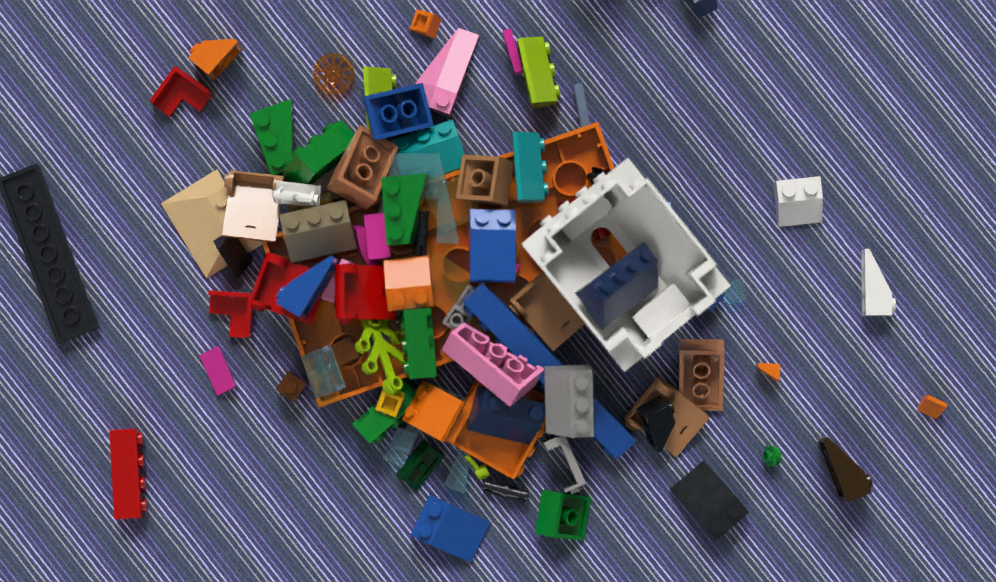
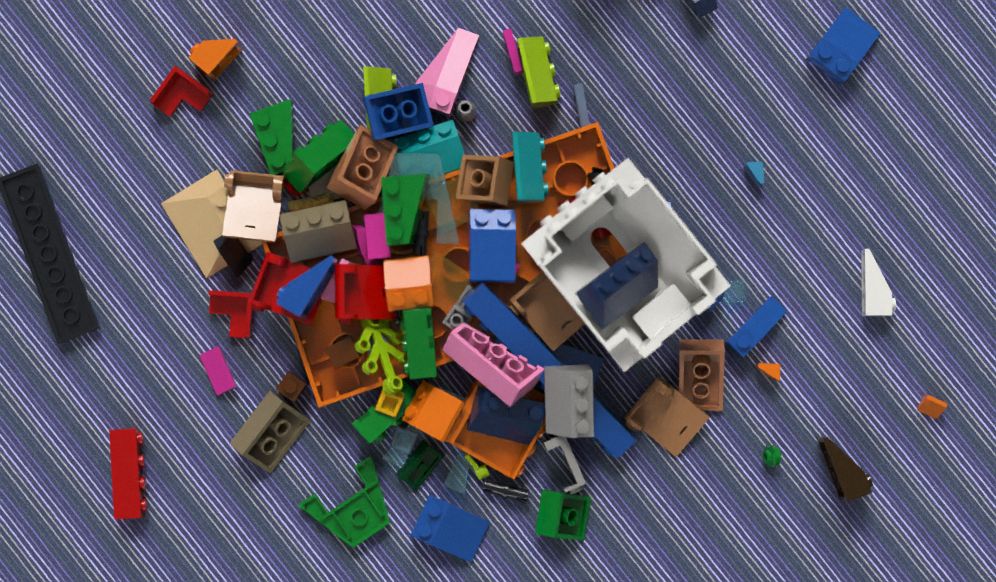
(269, 432): none -> dark tan slope
(297, 194): white hinge -> none
(323, 371): clear light blue slope -> none
(333, 73): clear orange wheel -> none
(357, 516): none -> green wing
(425, 23): orange slope -> none
(465, 116): none -> light grey cone
(573, 356): none -> blue slope
(657, 421): black slope -> none
(709, 500): black slope -> none
(756, 171): none -> dark azure slope
(756, 327): none -> blue slope
(798, 201): white slope -> none
(843, 46): none -> blue slope

